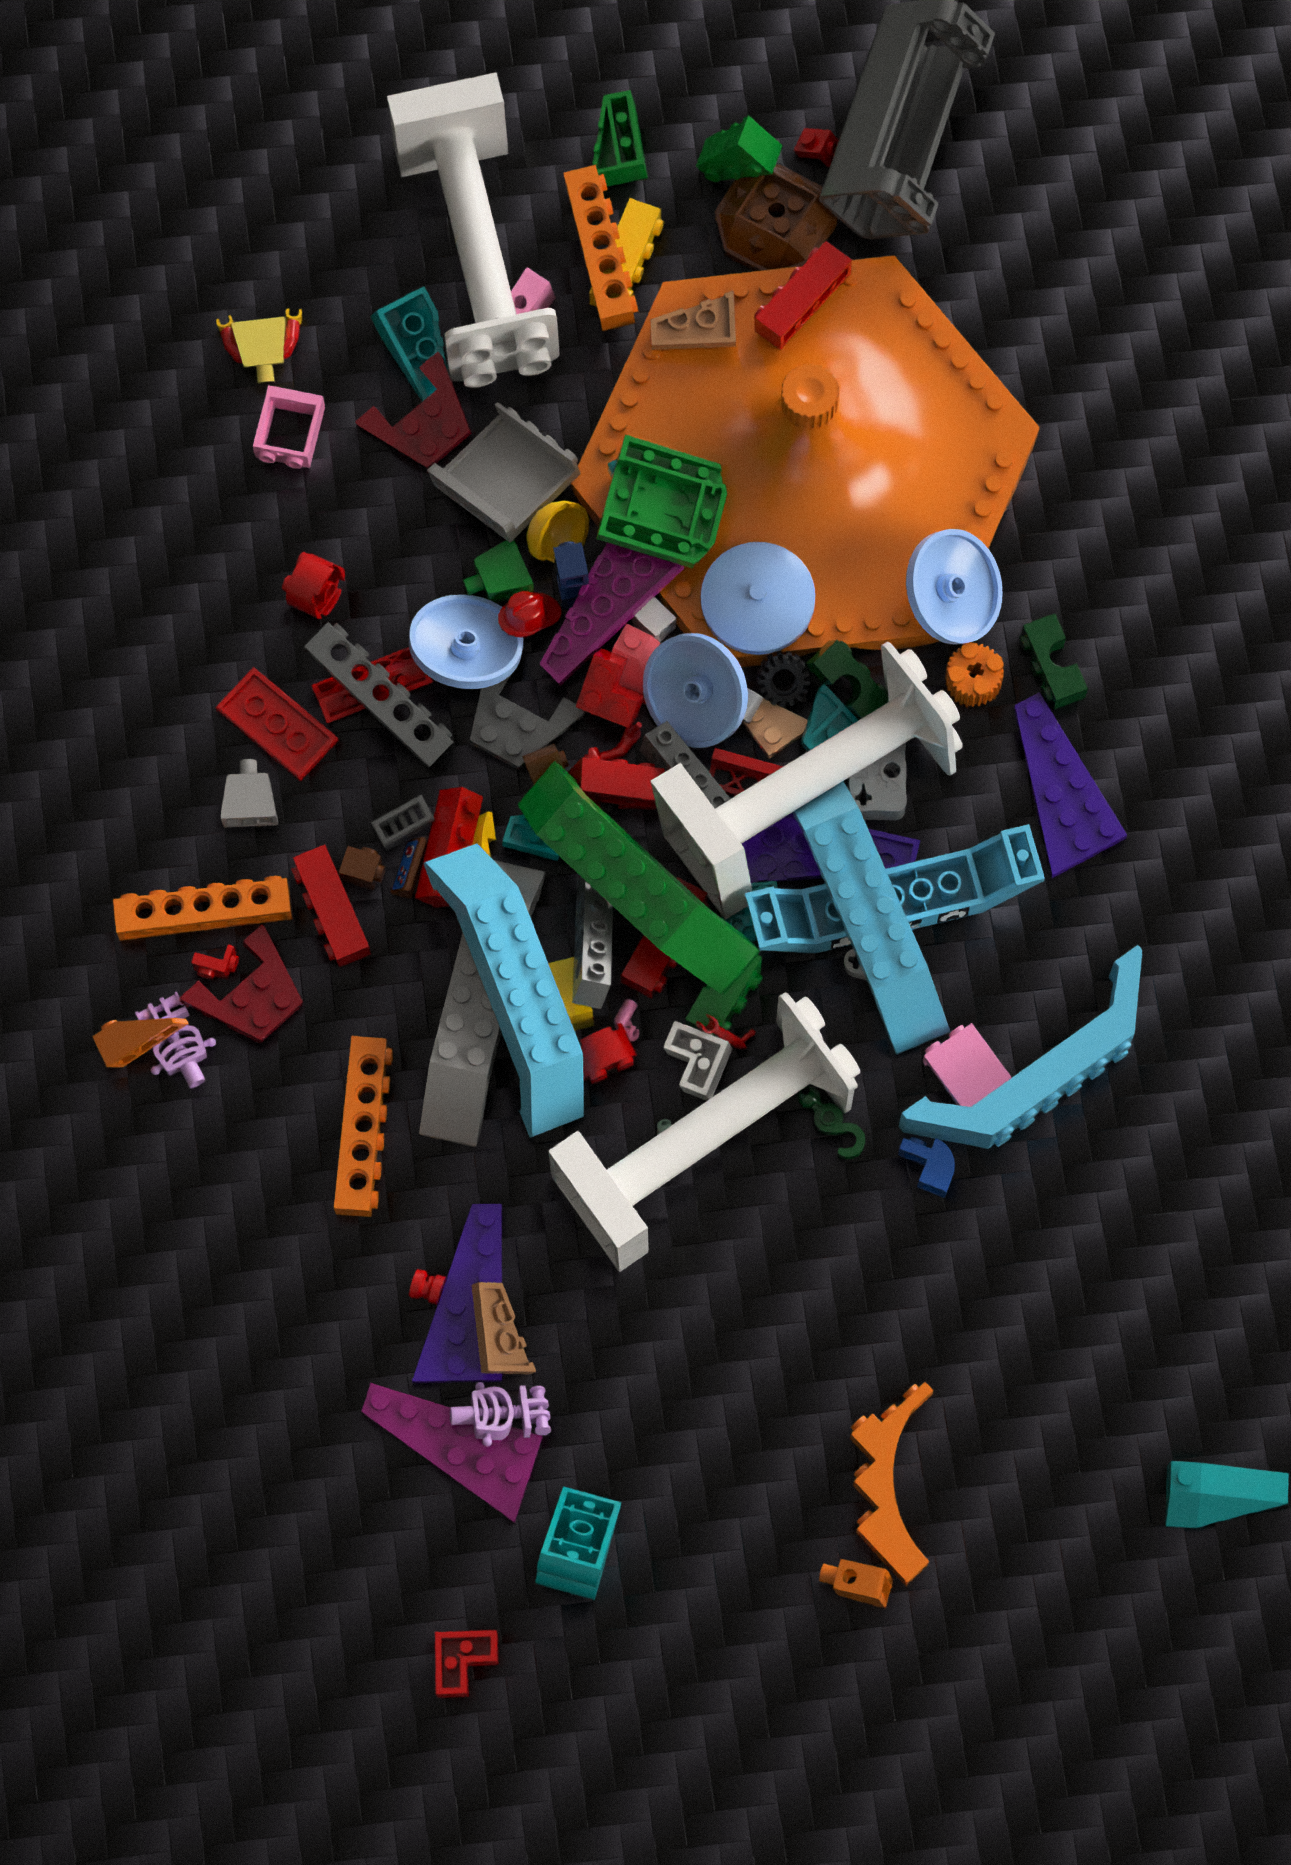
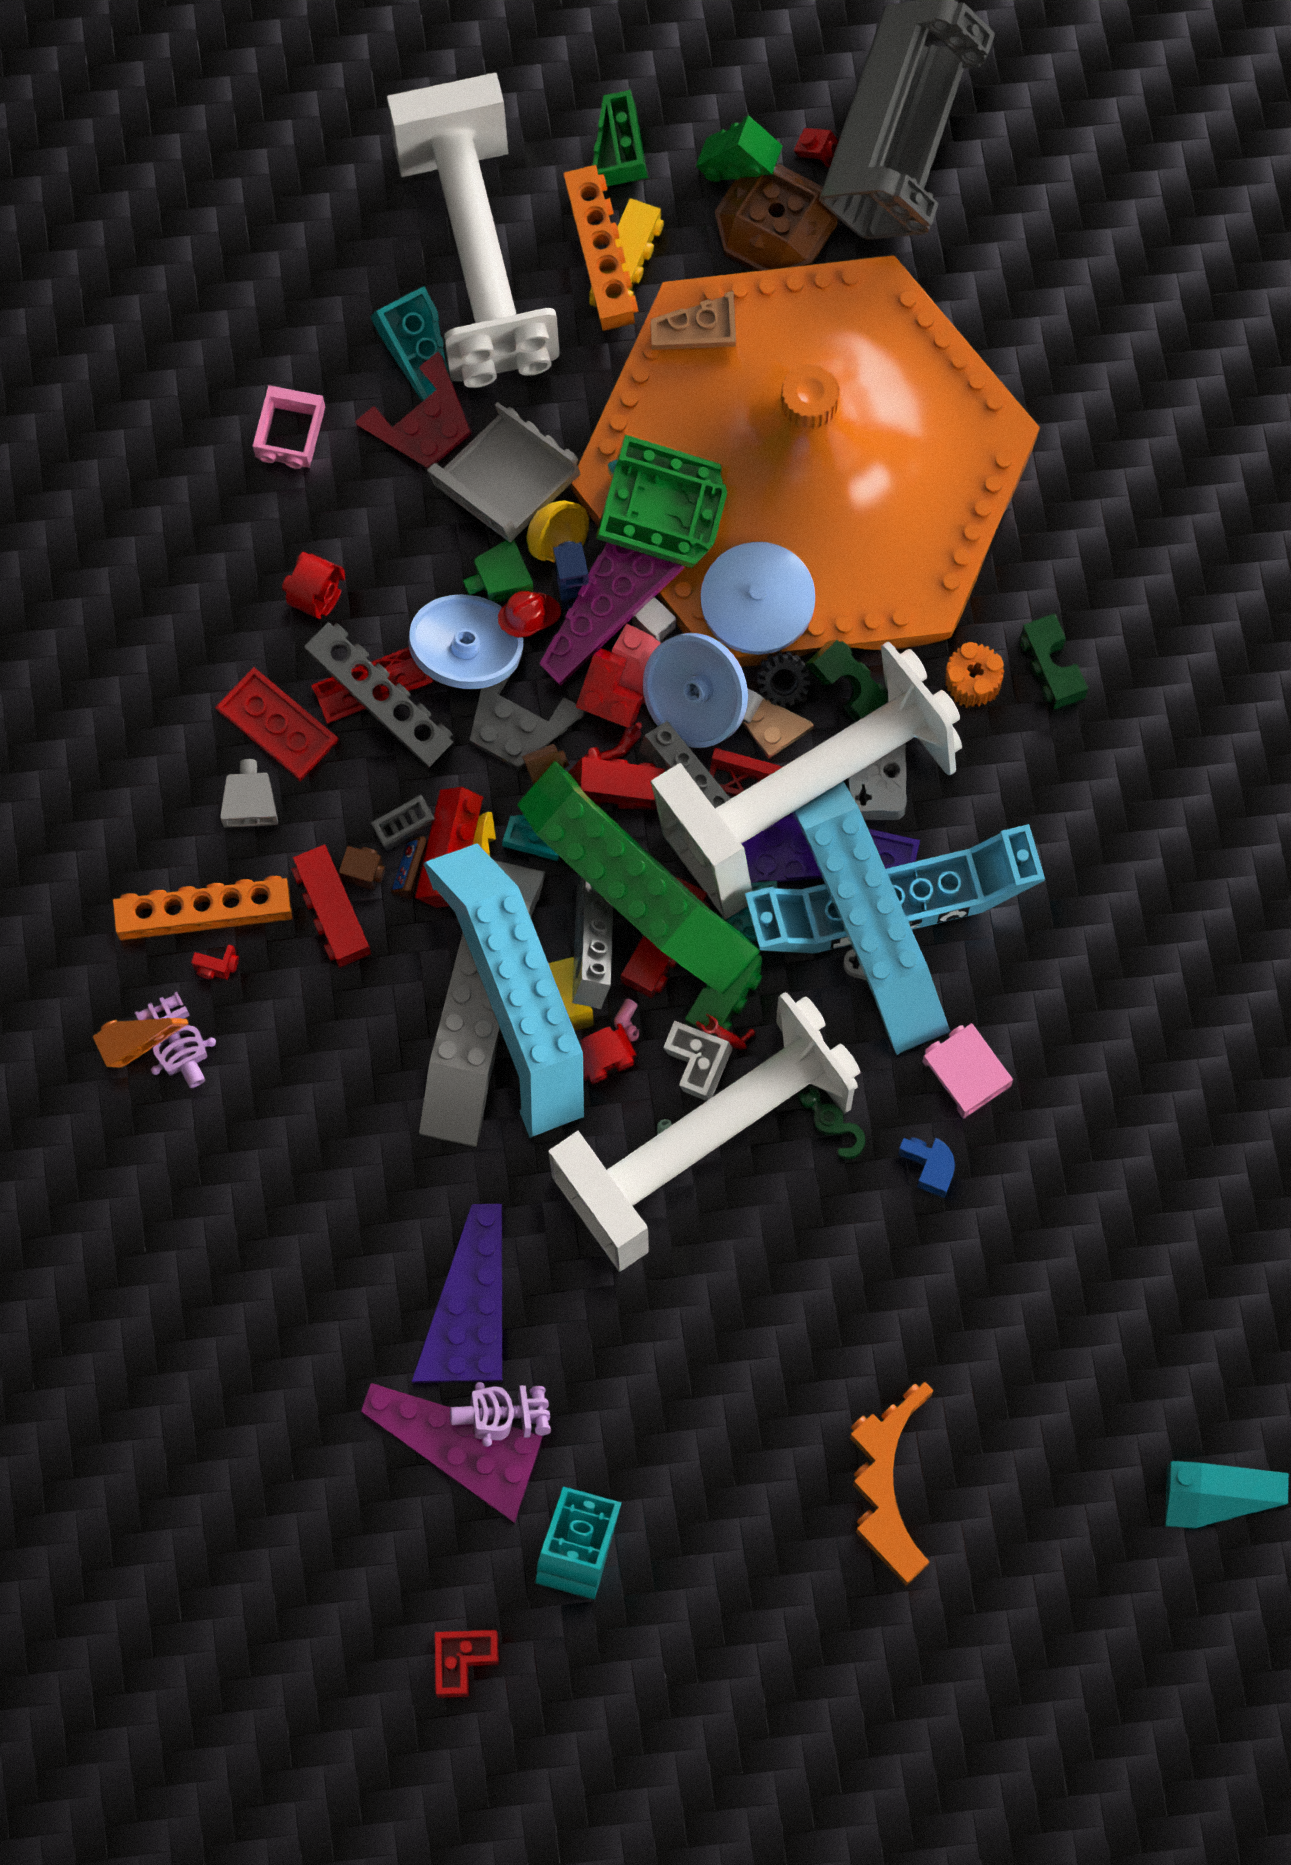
(259, 1001): dark red wing -> none
(261, 342): light yellow torso -> none
(362, 1052): orange brick -> none
(427, 1286): red wheel -> none
(498, 1341): medium nougat wing -> none
(532, 292): bright pink torso -> none
(802, 294): red brick -> none
(825, 719): teal wing -> none
(870, 1586): orange torso -> none
(954, 586): light blue dish -> none
(1045, 1079): medium azure slope -> none
(1066, 798): dark purple wing -> none

